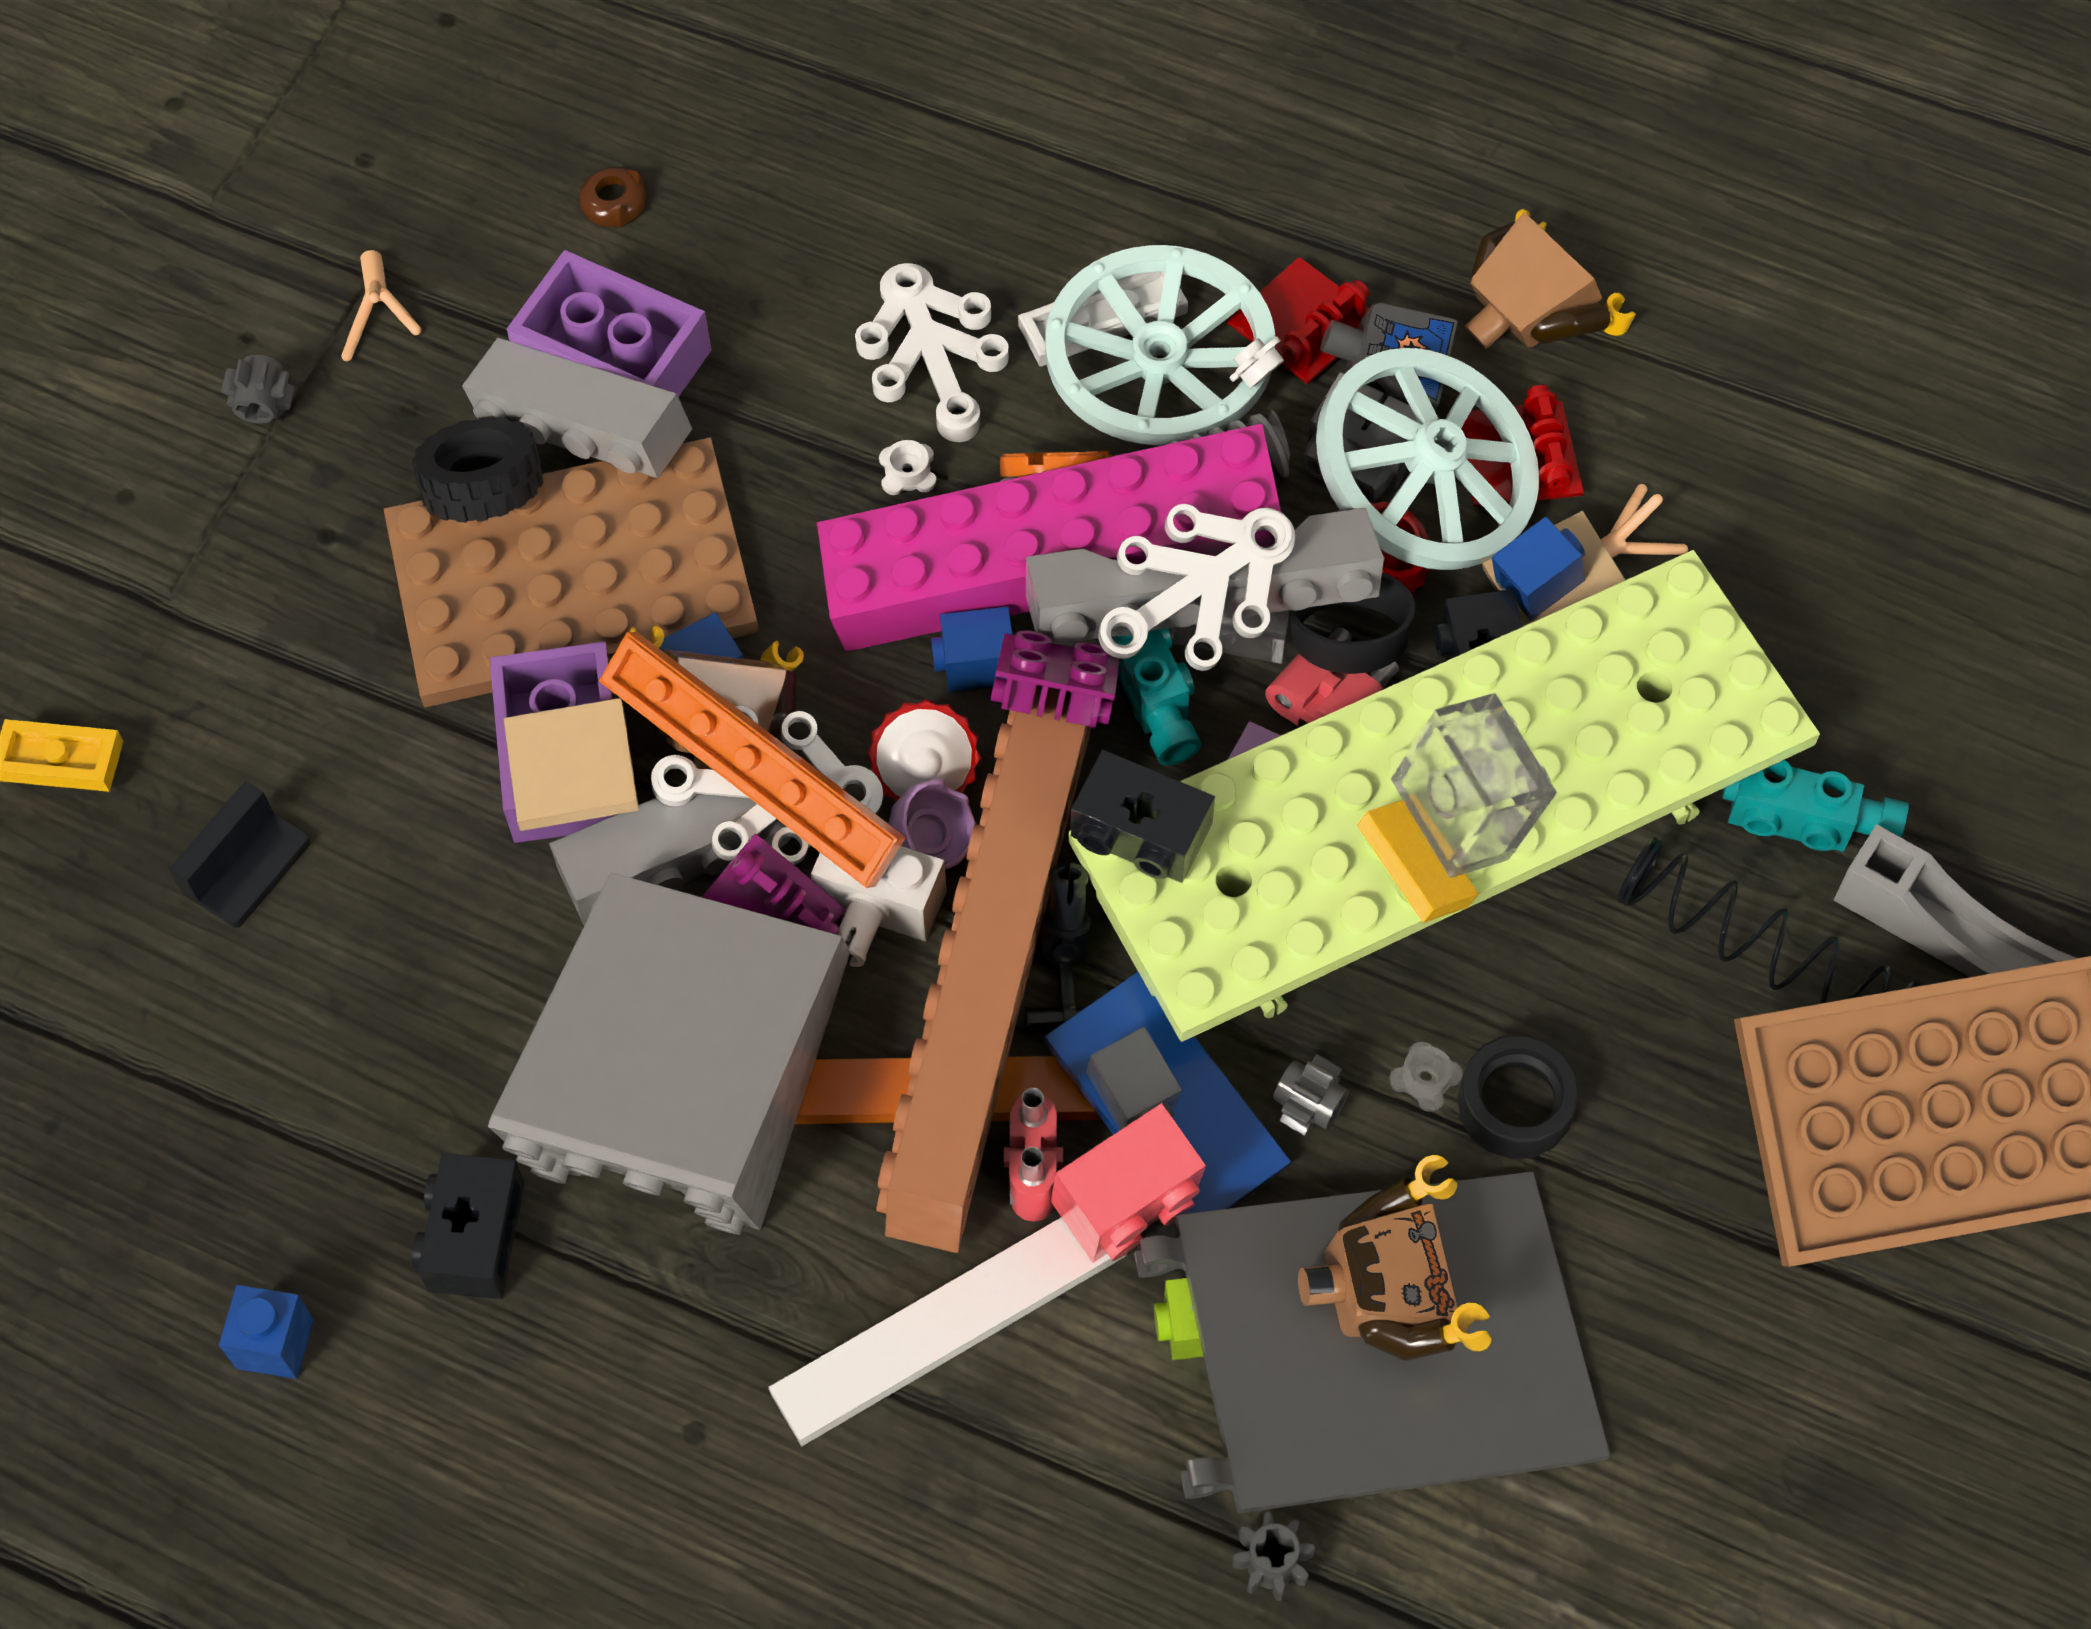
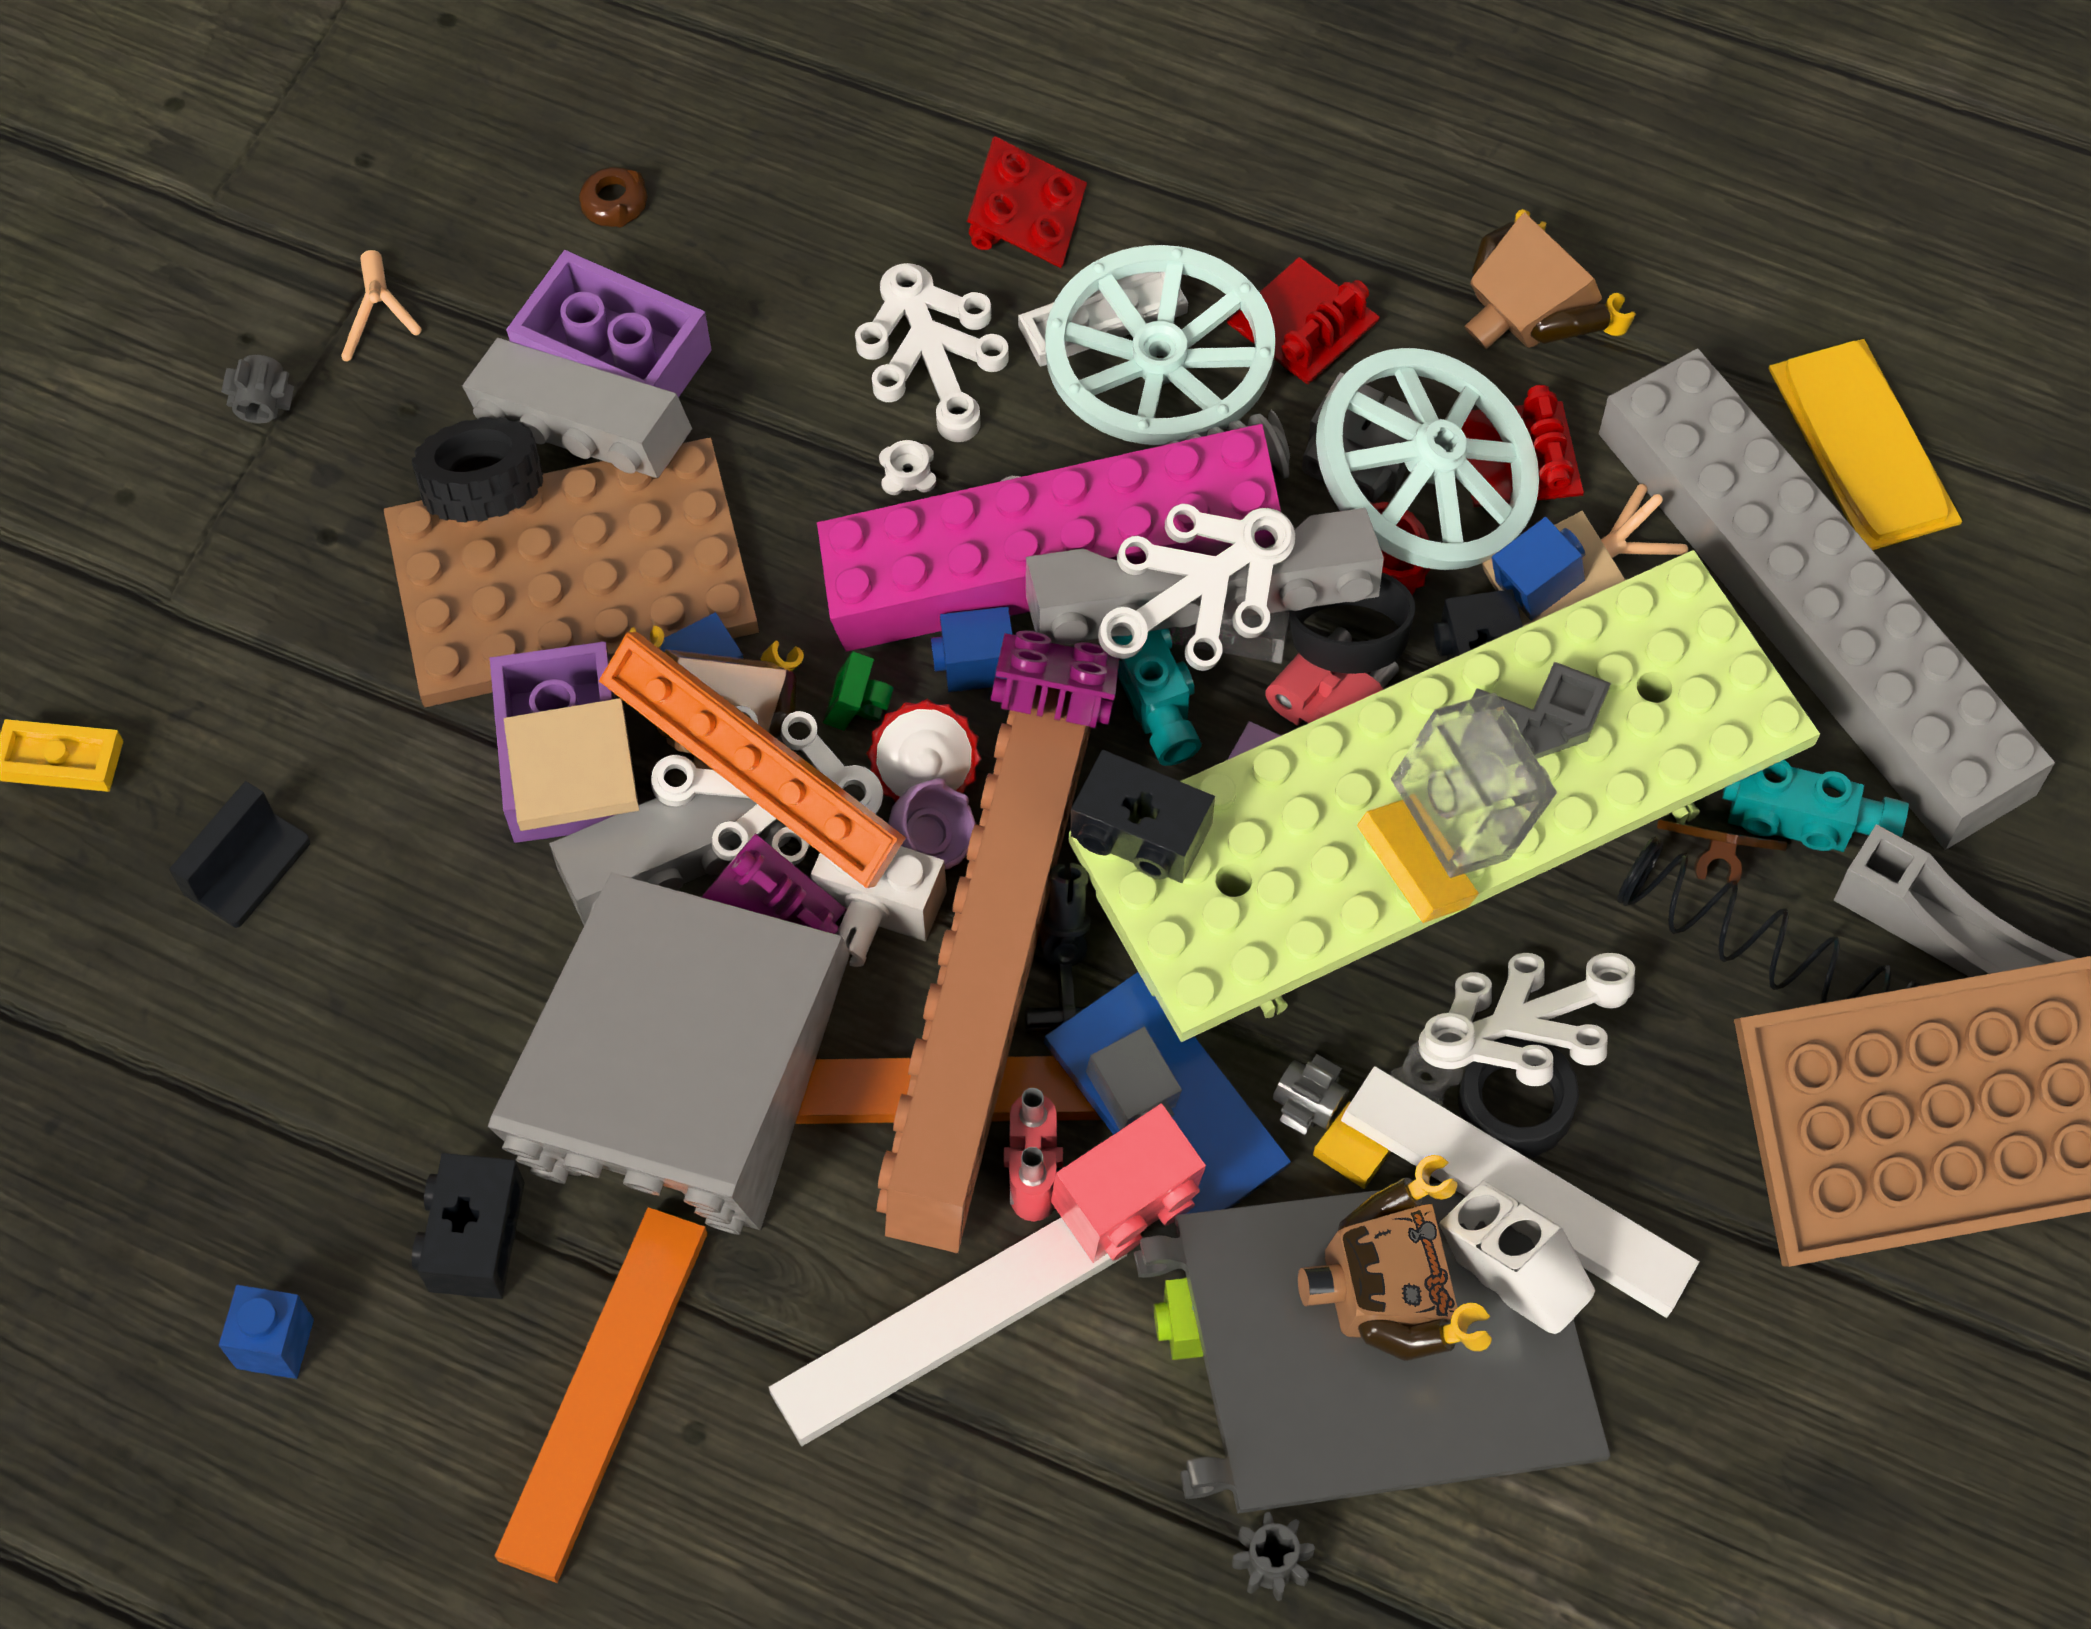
(601, 1396): none -> orange tile
(856, 694): none -> green tile
(1024, 203): none -> red hinge
(1032, 463): orange tile -> none
(1257, 362): white plate -> none
(1350, 1152): none -> yellow tile
(1391, 328): dark grey torso -> none
(1454, 1041): none -> white plant
(1550, 1280): none -> white piece
(1562, 712): none -> dark grey tile
(1600, 1236): none -> white tile
(1721, 845): none -> reddish brown piece
(1825, 599): none -> light grey brick
(1864, 444): none -> yellow piece

